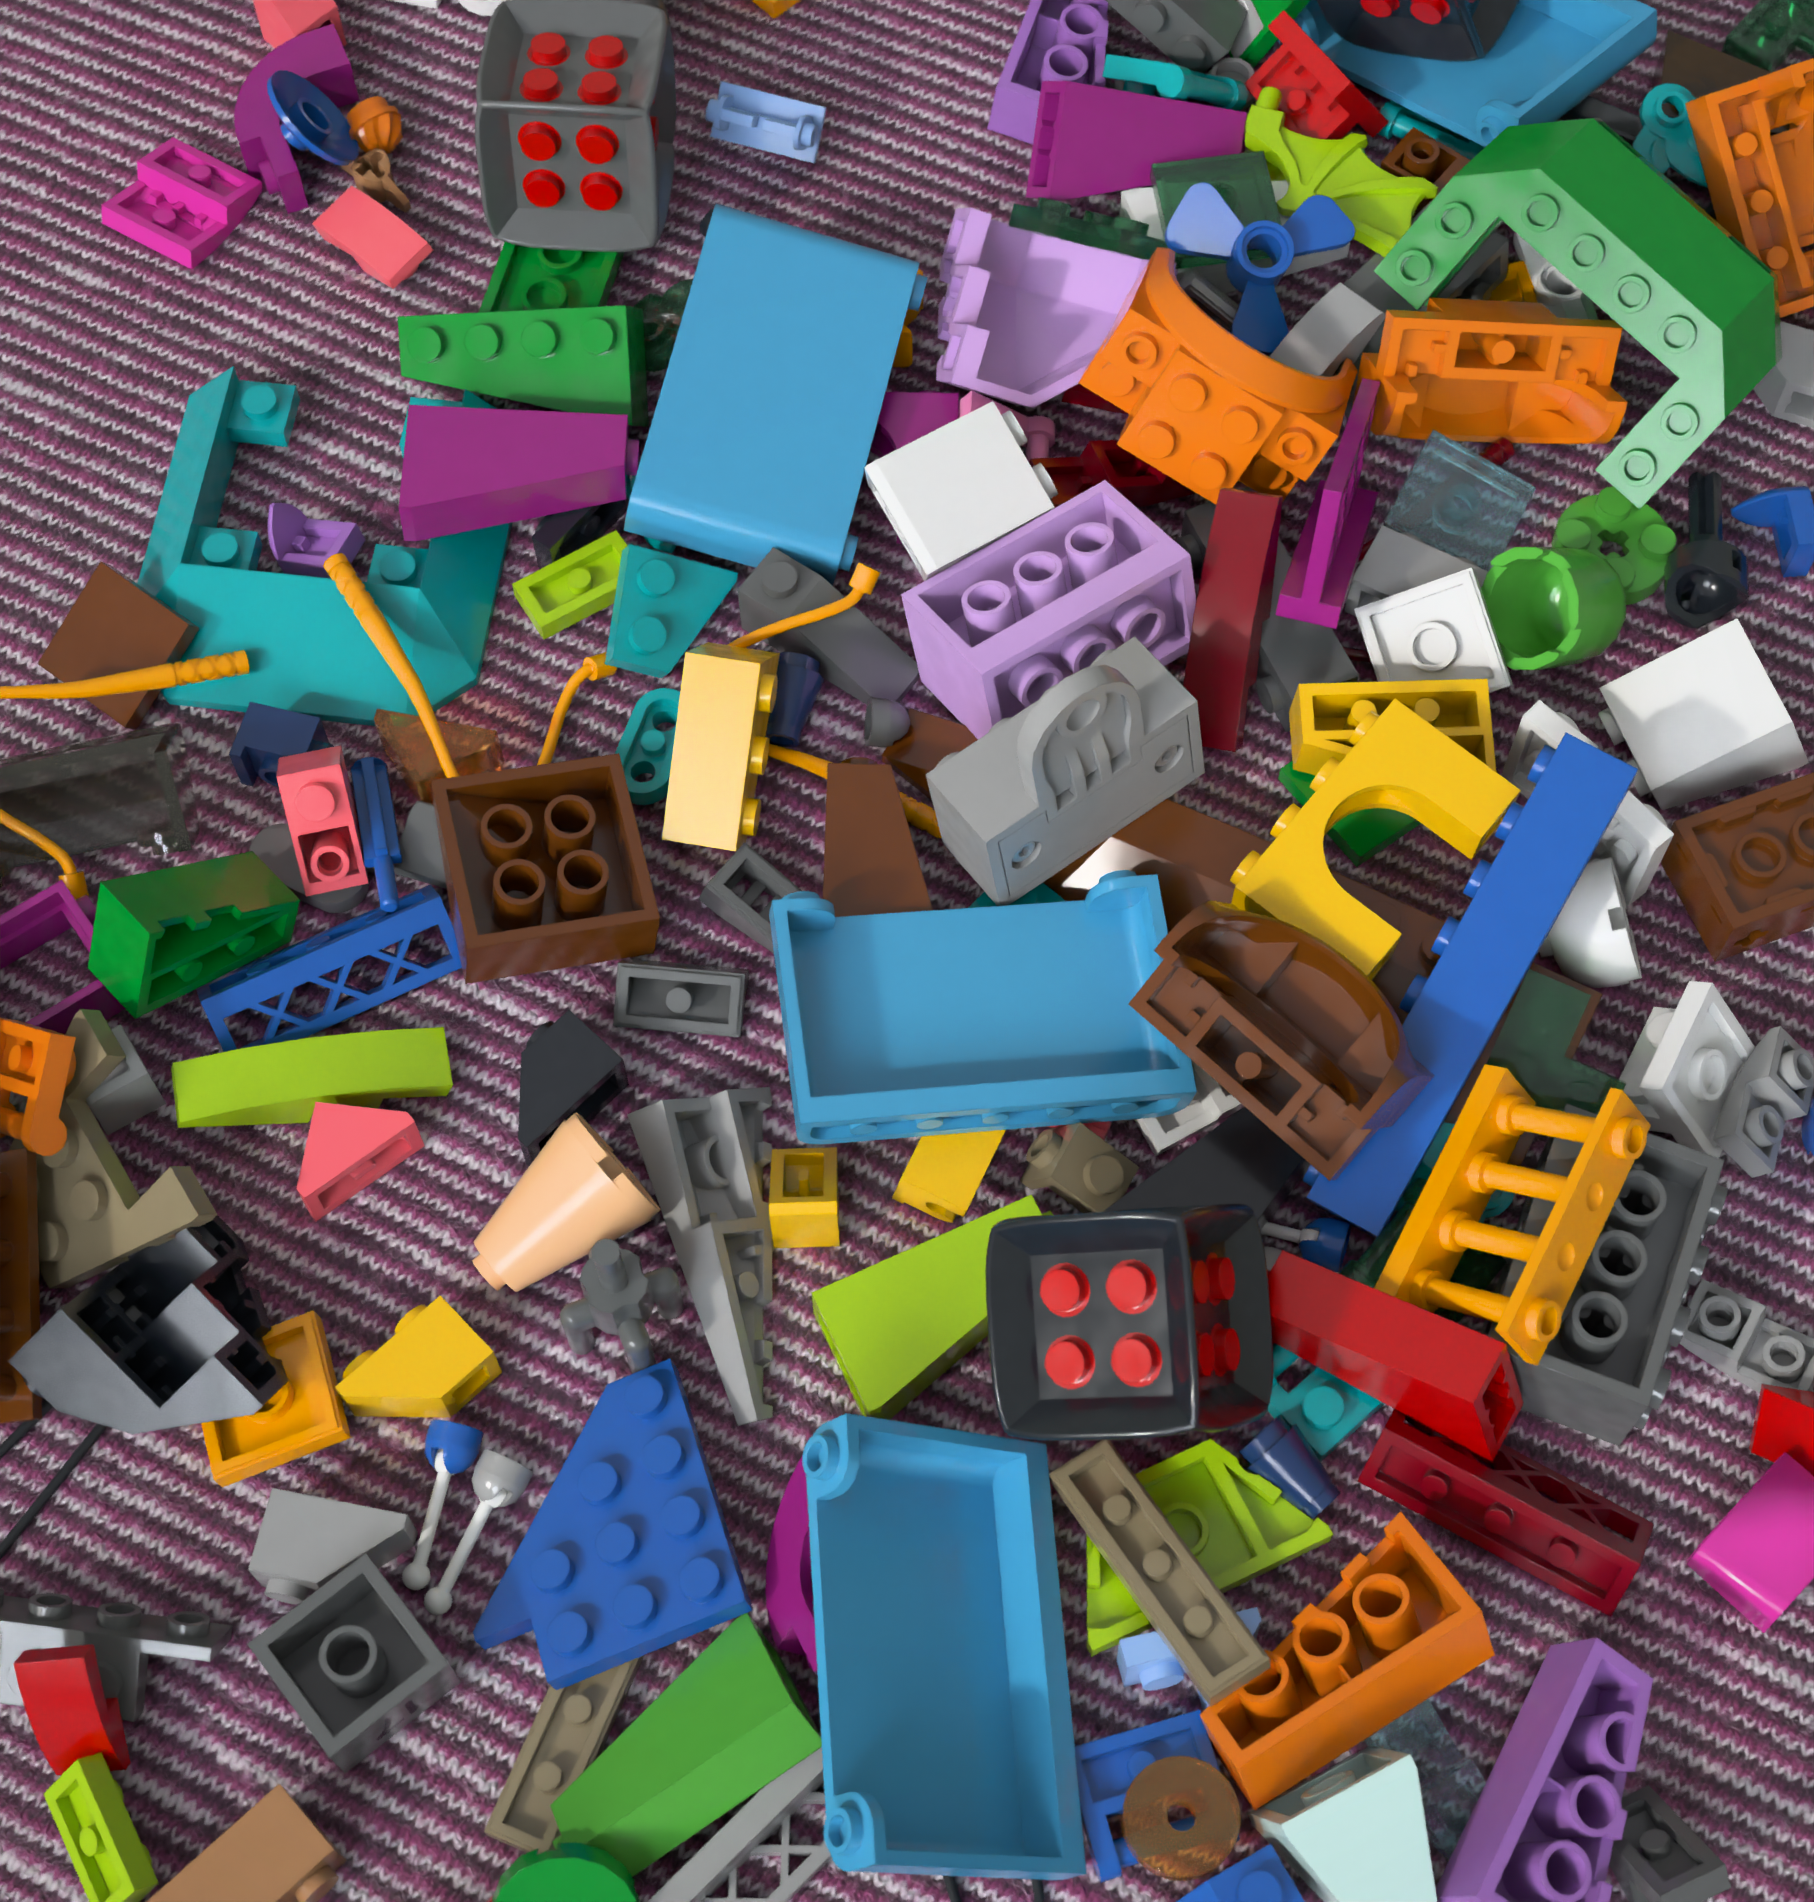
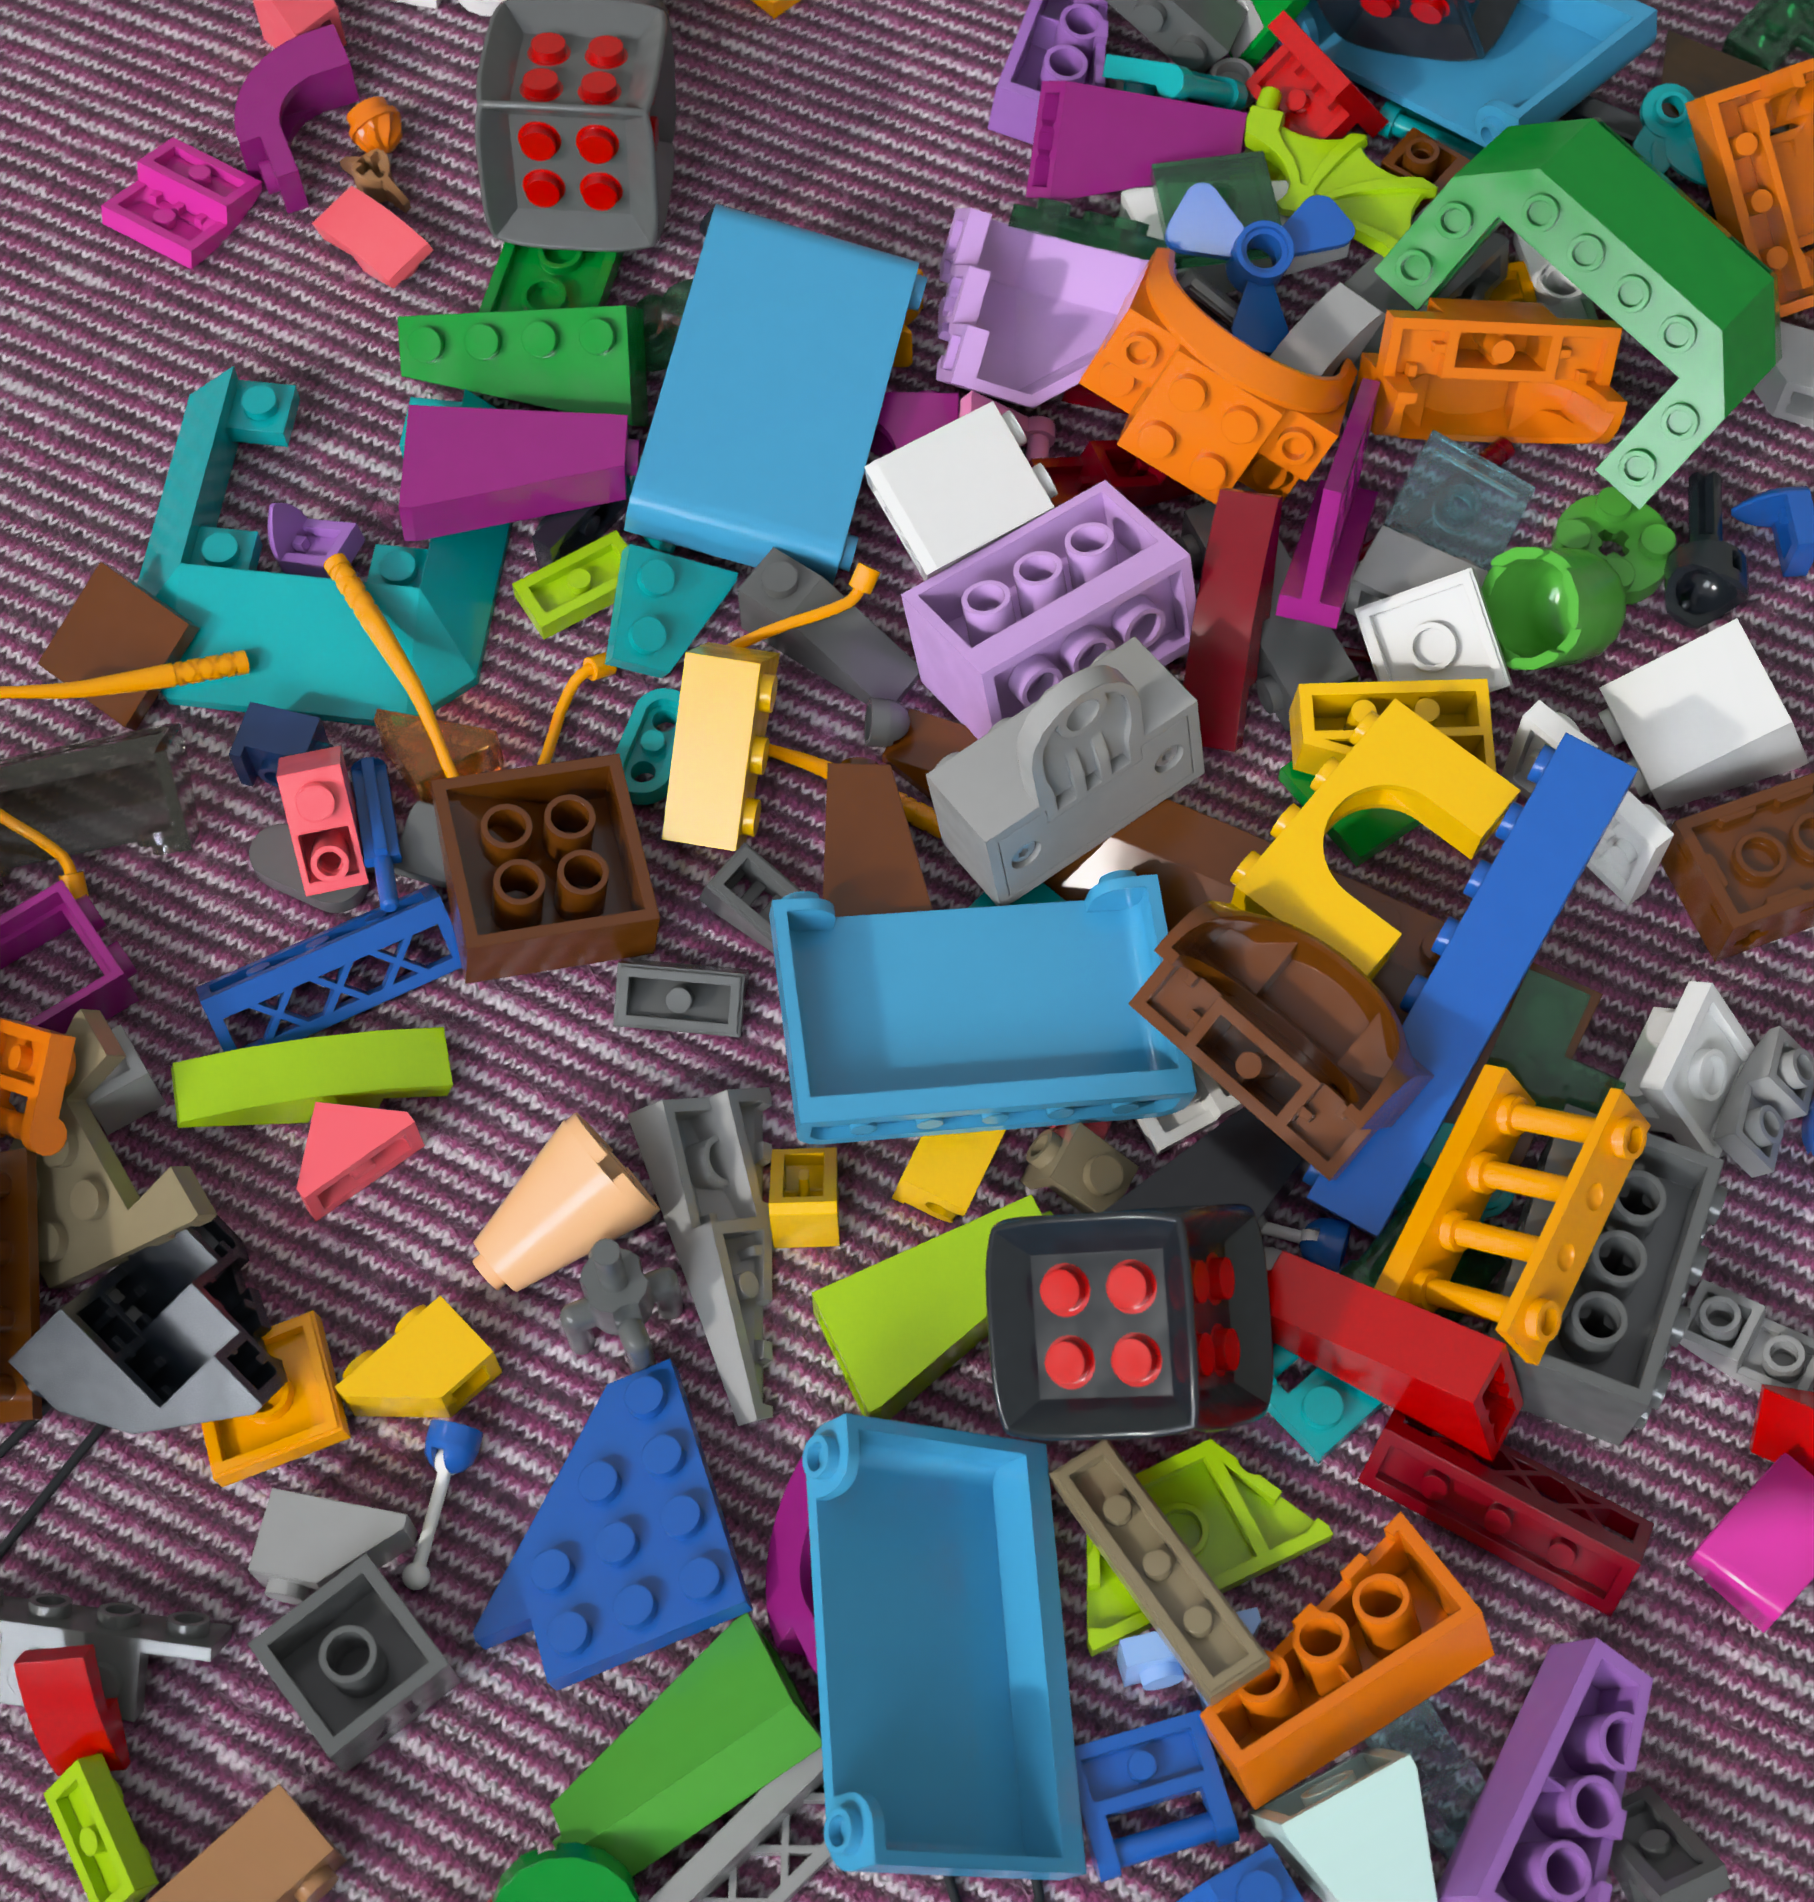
(186, 927): green wedge -> none
(311, 118): blue dish -> none
(497, 1484): hinge -> none
(557, 1750): dark tan tile -> none
(563, 1074): black slope -> none
(766, 121): light blue hinge -> none
(796, 694): dark blue cone -> none
(1188, 1784): clear orange piece -> none
(1291, 1465): dark blue cone -> none
(1593, 931): white cylinder -> none

